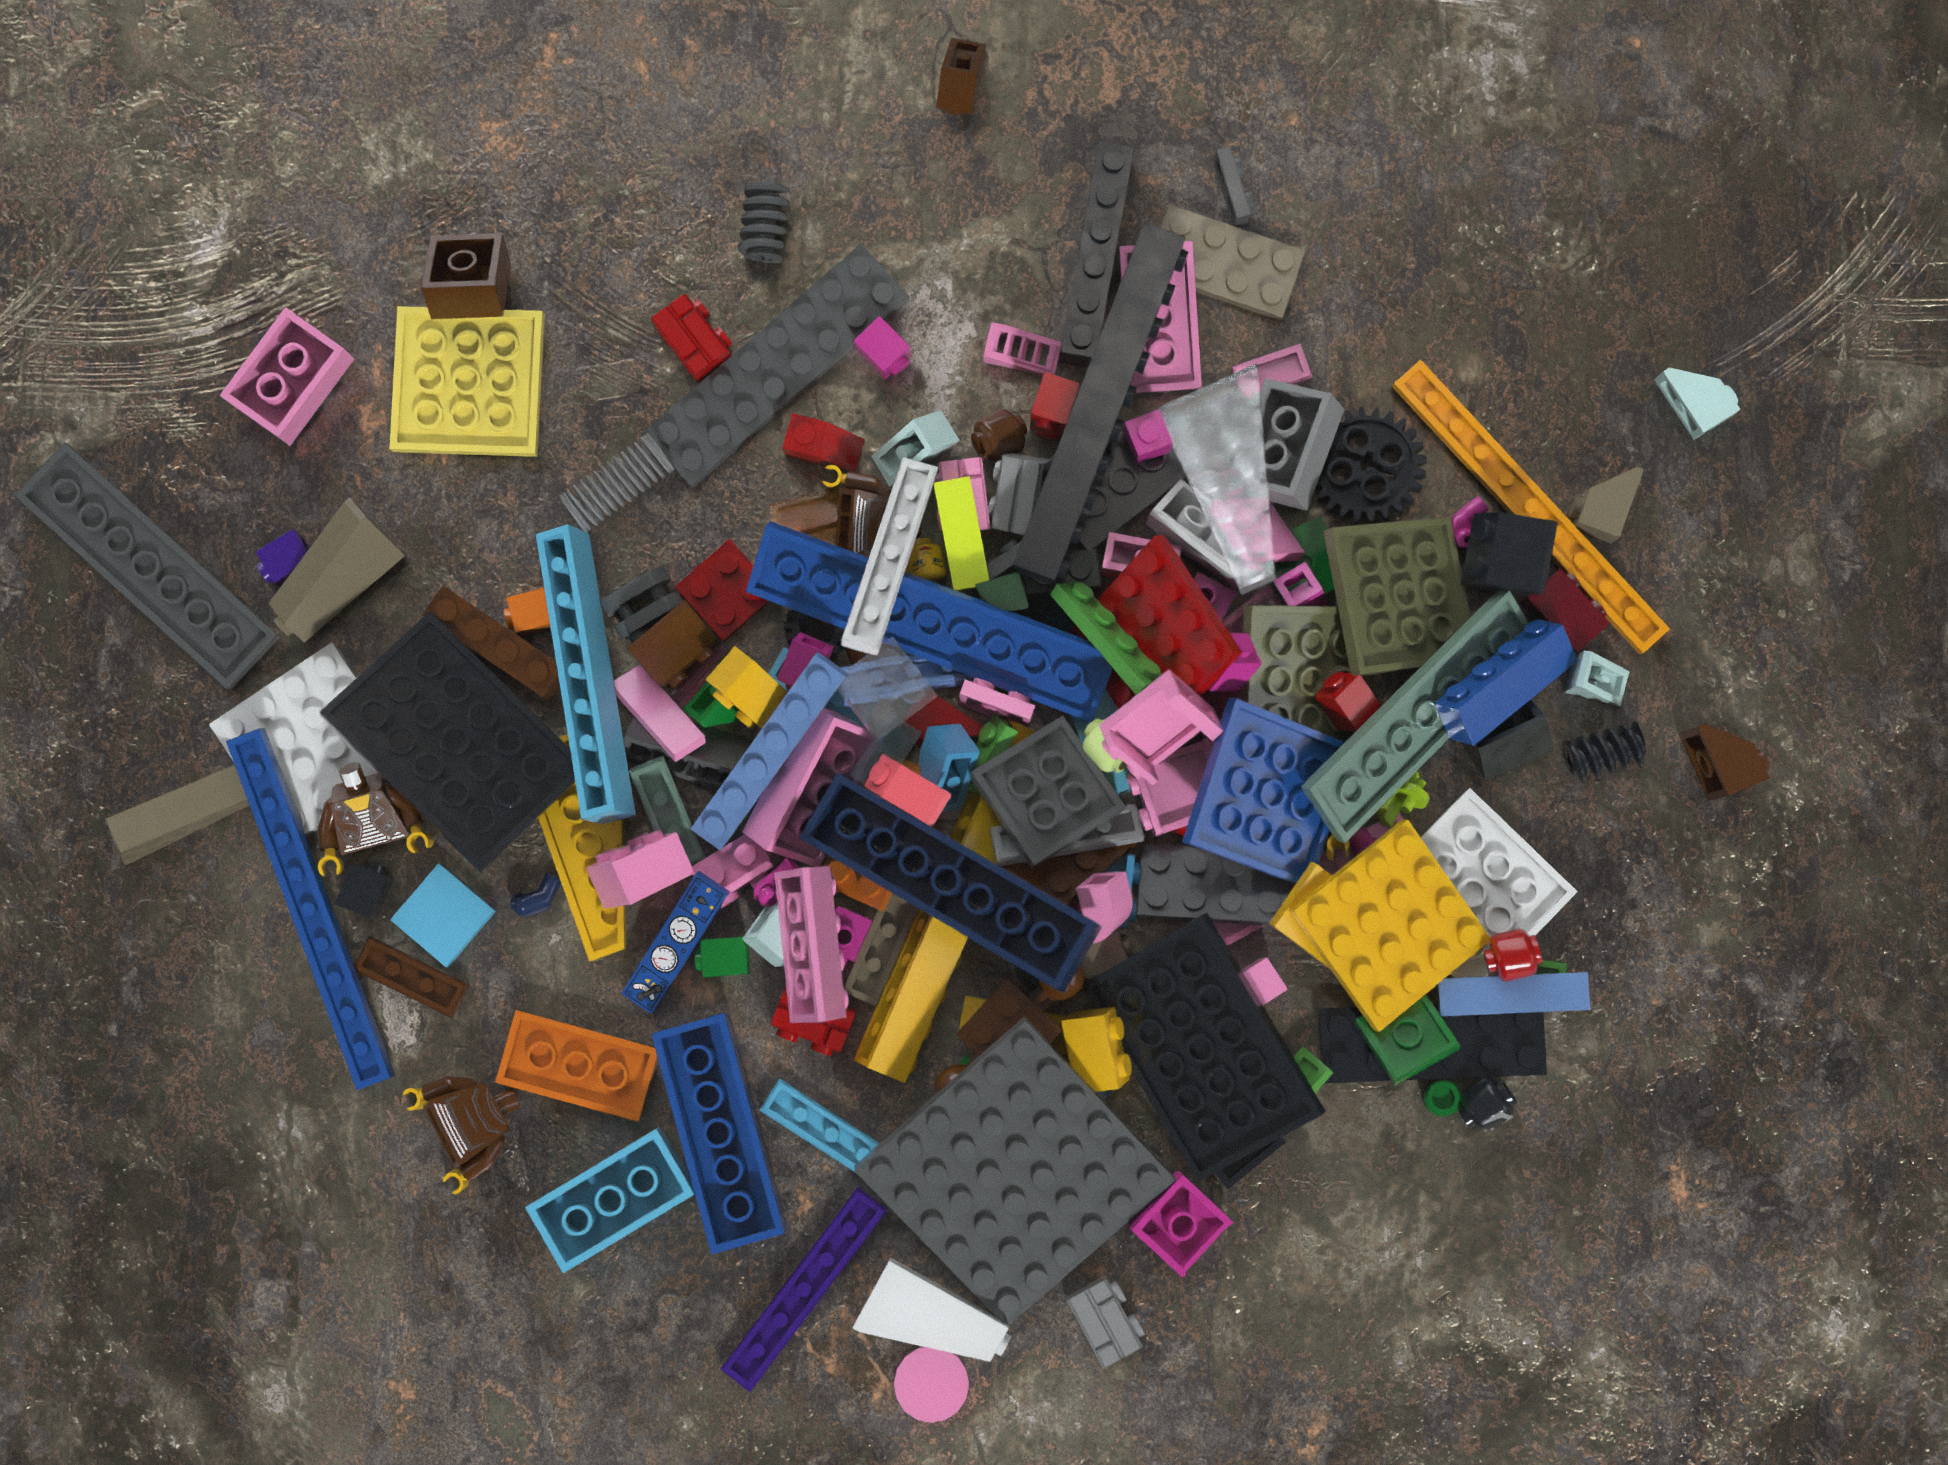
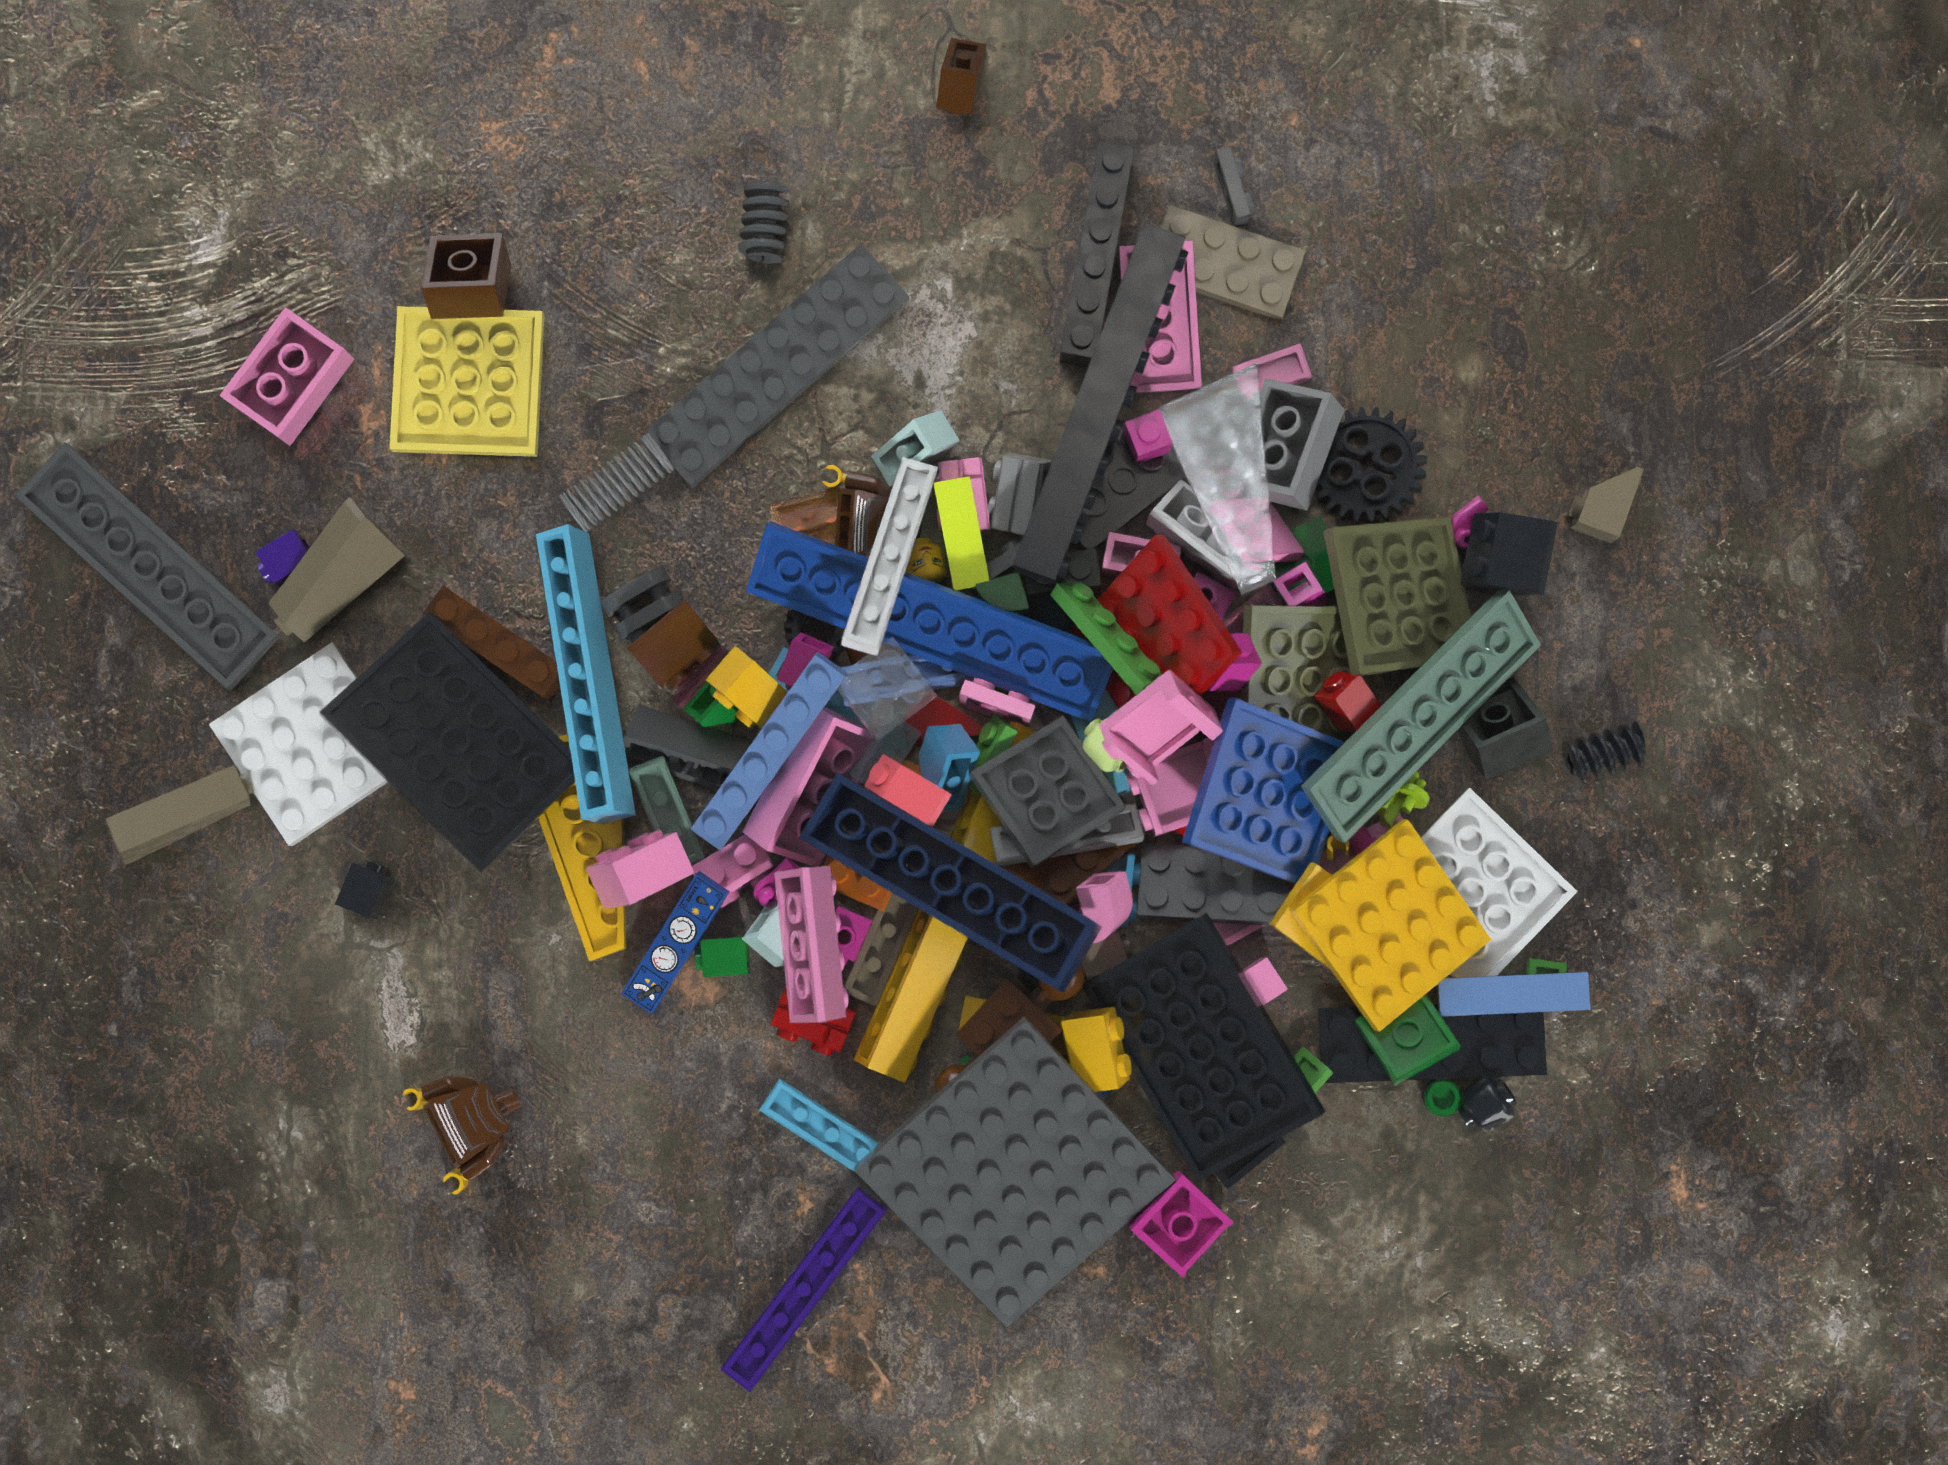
(310, 908): blue plate -> none
(365, 815): reddish brown torso -> none
(411, 977): reddish brown tile -> none
(443, 915): medium azure tile -> none
(527, 613): orange brick -> none
(536, 901): dark blue arm -> none
(577, 1065): orange plate -> none
(611, 1199): medium azure brick -> none
(658, 713): bright pink tile -> none
(691, 337): red brick -> none
(719, 591): red plate -> none
(719, 1133): blue brick -> none
(822, 443): red slope -> none
(883, 348): dark pink brick -> none
(928, 1315): white slope -> none
(931, 1384): bright pink tile -> none
(998, 435): reddish brown head -> none
(1013, 334): bright pink slope -> none
(1053, 406): red brick -> none
(1104, 1320): light grey brick -> none
(1505, 681): blue brick -> none
(1513, 955): red head -> none
(1523, 497): light orange plate -> none
(1568, 606): dark red brick -> none
(1597, 679): light aqua slope -> none
(1697, 399): light aqua slope -> none
(1723, 761): reddish brown slope -> none

